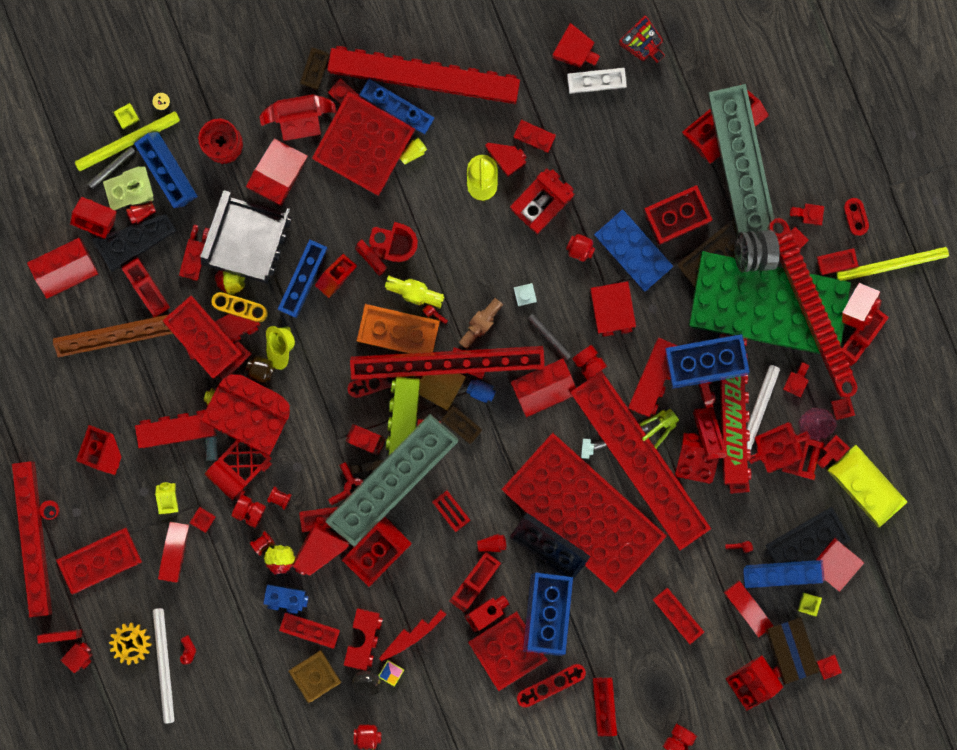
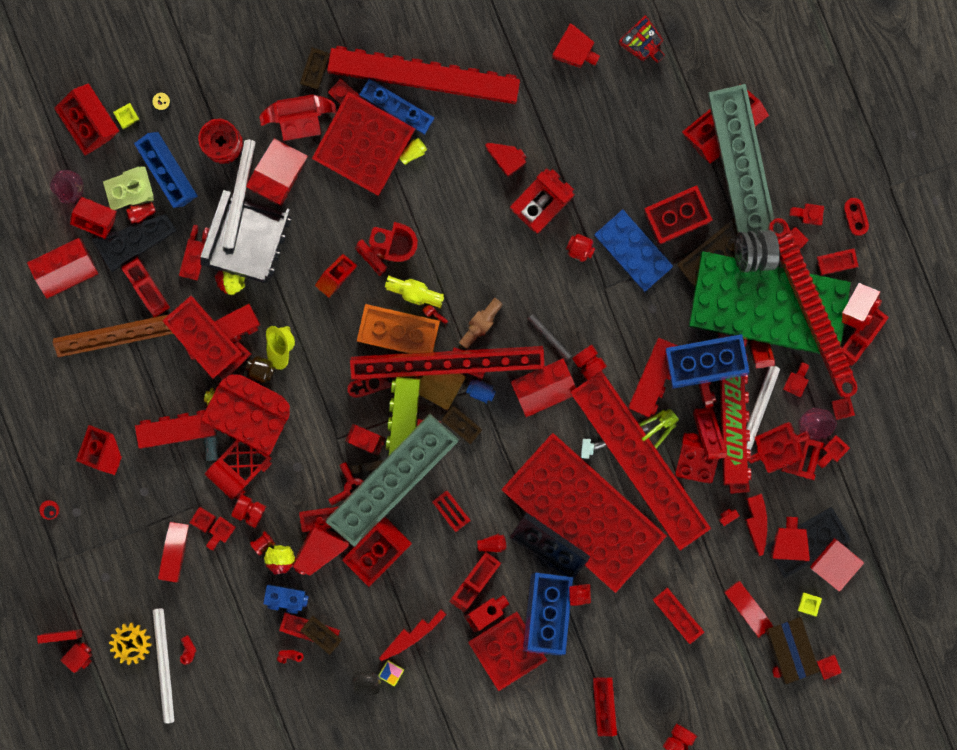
(32, 539): red brick -> none
(67, 186): none -> clear pink hair
(86, 119): none -> red slope
(99, 561): red tile -> none
(111, 167): flat silver bar -> none
(126, 141): neon yellow axle -> none
(166, 498): neon yellow bracket -> none
(221, 531): none -> red plate
(230, 304): yellow beam -> none
(239, 194): none -> white axle
(279, 498): red bush -> none
(291, 654): none -> red arm
(303, 279): blue brick -> none
(314, 676): pearl gold tile -> none
(321, 635): none -> dark brown plate
(360, 656): red arch -> none
(367, 737): red head -> none
(482, 177): neon yellow piece -> none
(525, 294): light aqua plate -> none
(534, 136): red plate -> none
(552, 688): red beam -> none
(580, 594): none -> red plate
(596, 80): white plate -> none
(613, 308): red brick -> none
(728, 516): none -> red plate
(746, 546): red hand -> none
(754, 683): red slope -> none
(757, 523): none -> red slope
(761, 354): none -> red tile
(784, 574): blue brick -> none
(791, 542): none -> red torso
(867, 486): neon yellow windscreen -> none
(892, 264): neon yellow axle -> none

